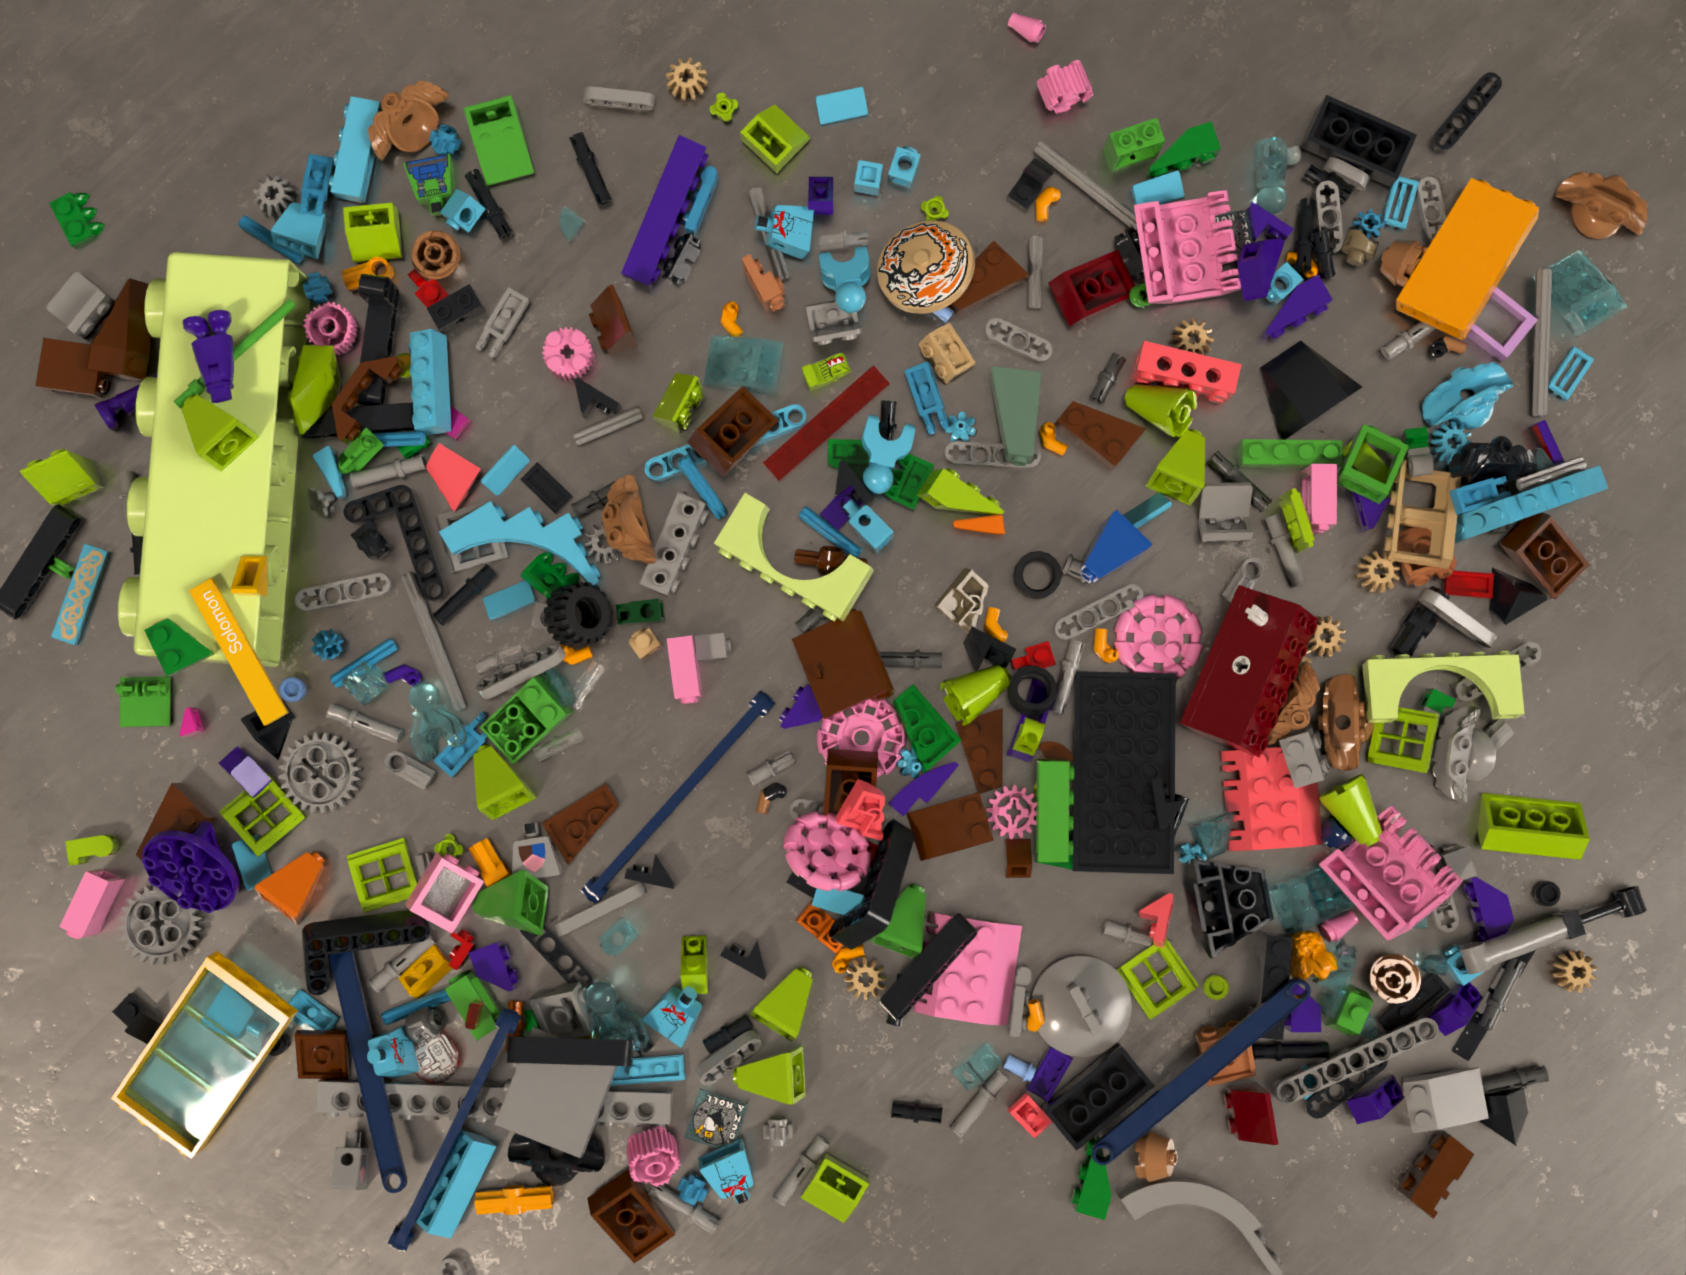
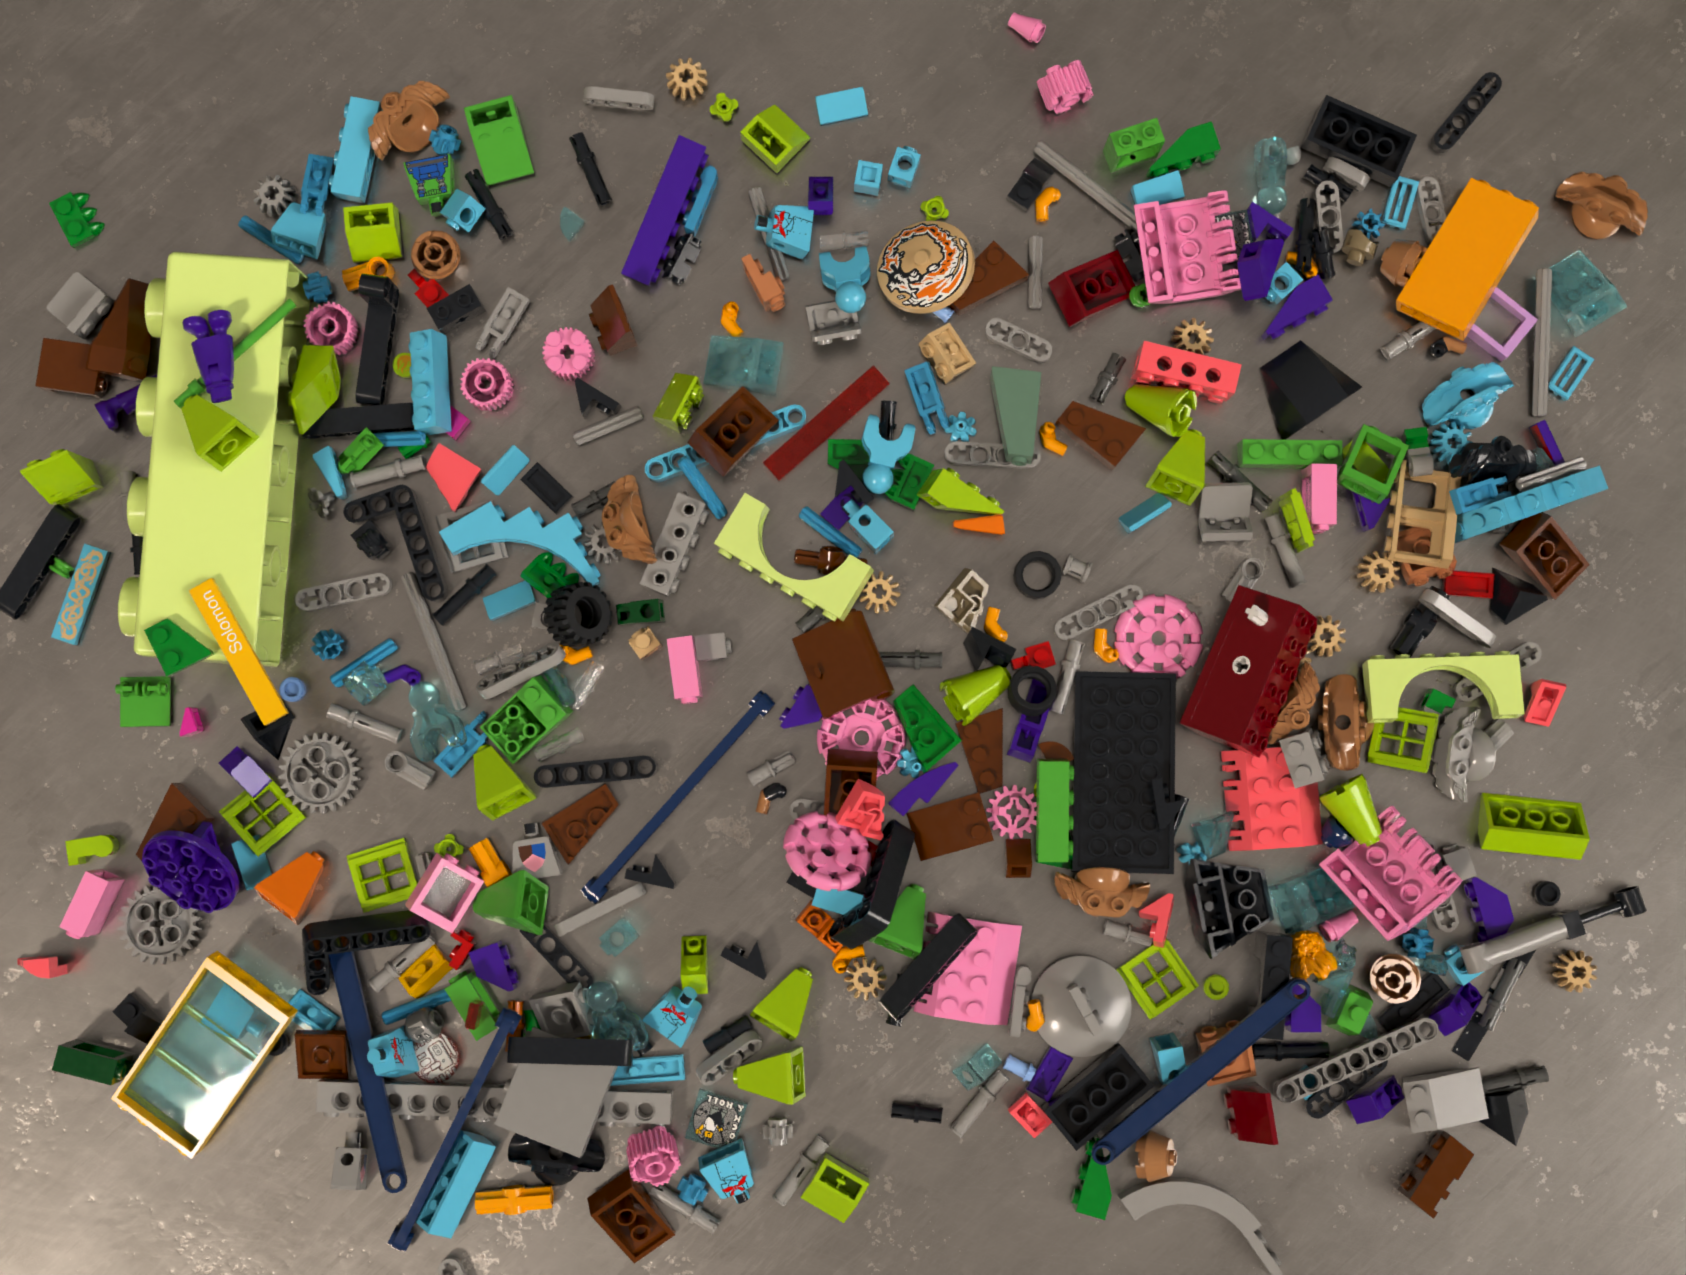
(43, 966): none -> coral slope
(93, 1062): none -> dark green window
(251, 576): yellow slope -> none
(386, 368): reddish brown slope -> none
(473, 382): none -> bright pink brick
(584, 776): none -> black beam
(826, 371): lime leg -> none
(886, 587): none -> tan gear
(1029, 735): lime leg -> none
(1102, 891): none -> medium nougat piece
(1113, 547): blue slope -> none
(1167, 1056): none -> medium azure torso
(1418, 943): none -> dark azure gear
(1544, 701): none -> coral slope

